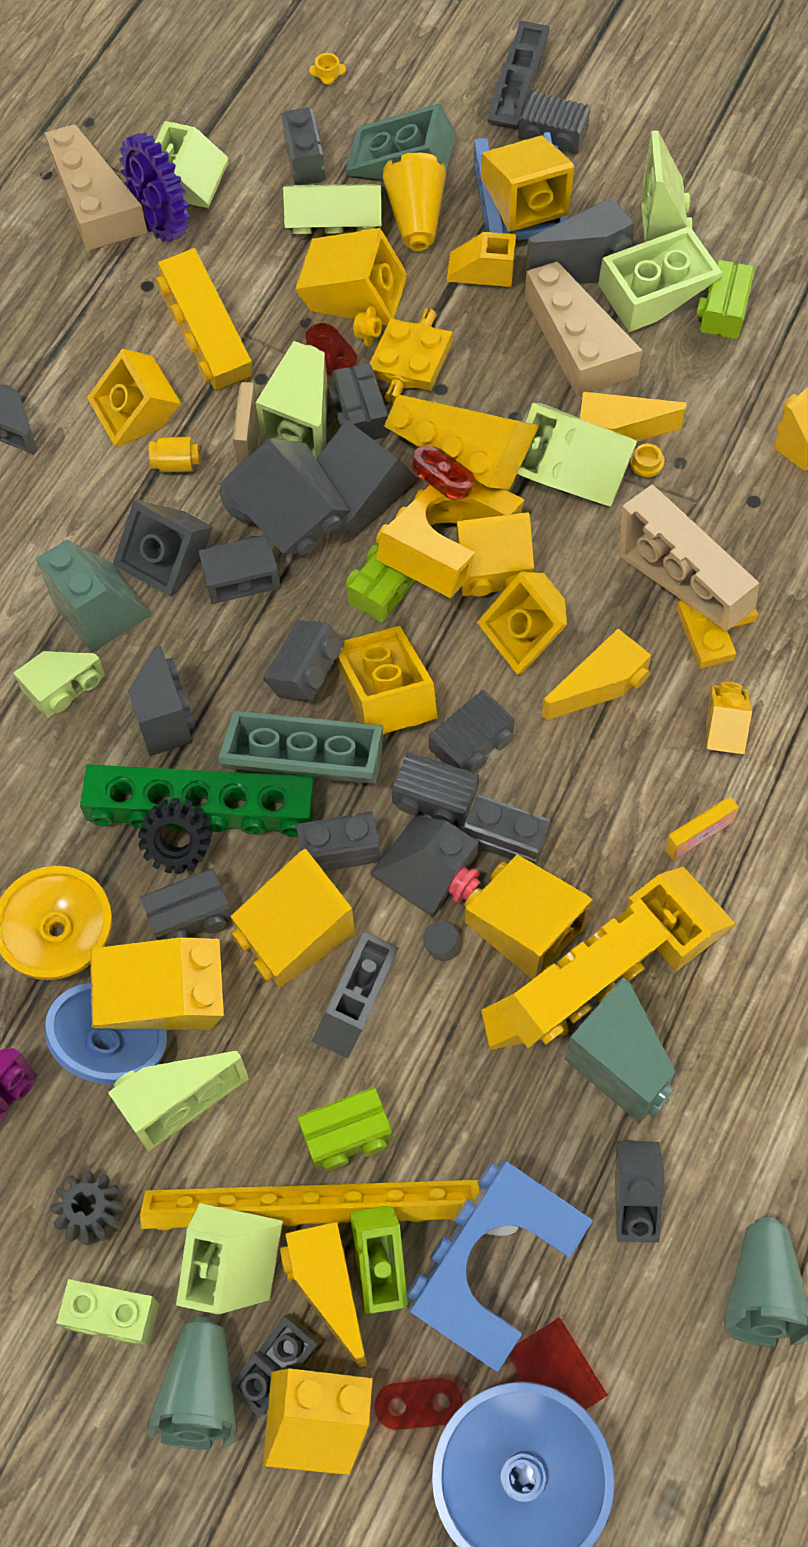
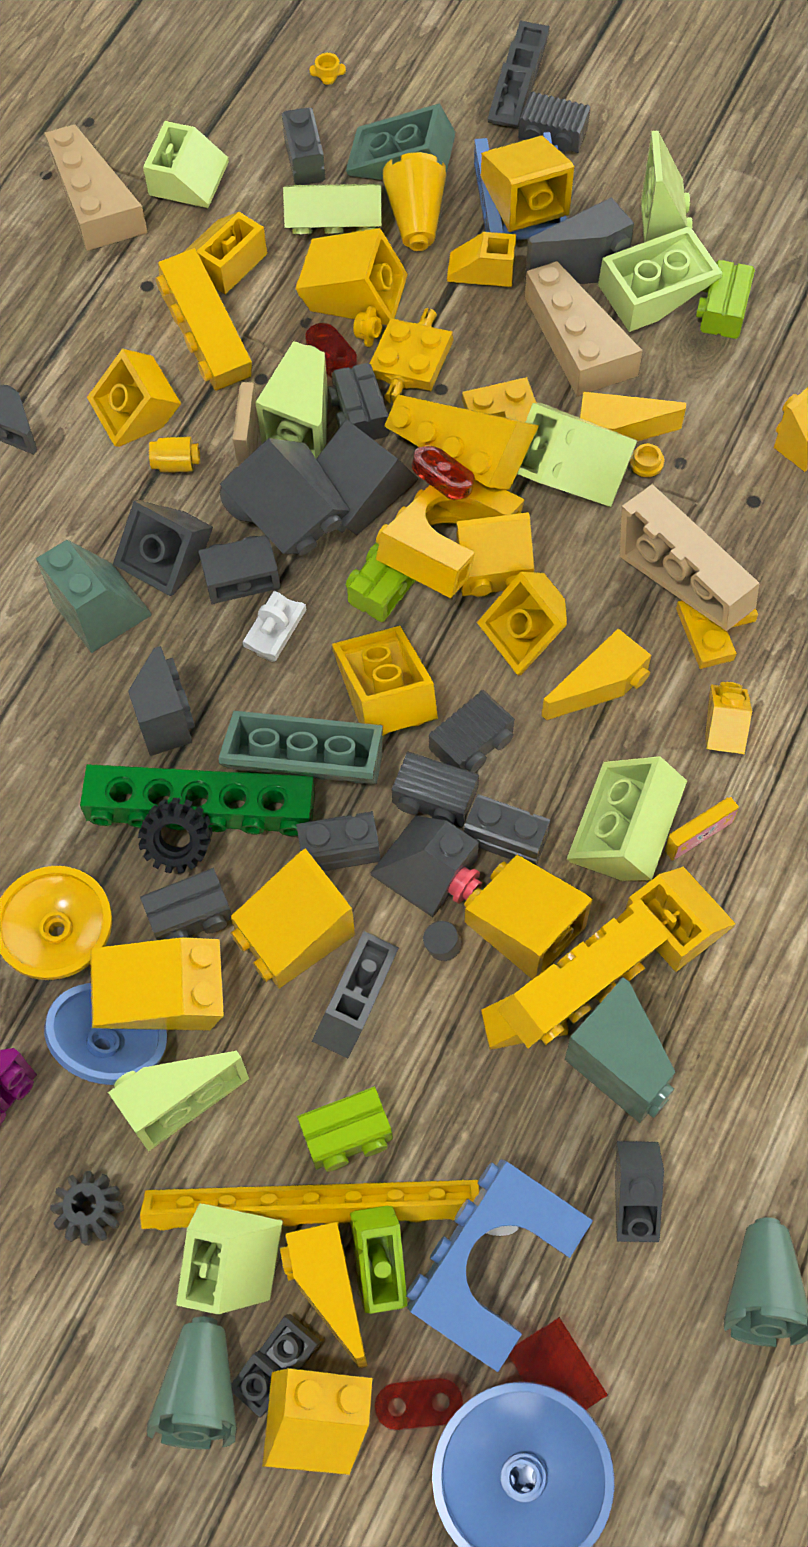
(58, 678): yellowish green slope -> none
(108, 1313): yellowish green brick -> none
(155, 186): dark purple gear -> none
(230, 249): none -> yellow slope
(274, 626): none -> white hips
(304, 660): dark grey brick -> none
(505, 399): none -> yellow plate
(628, 818): none -> yellowish green slope

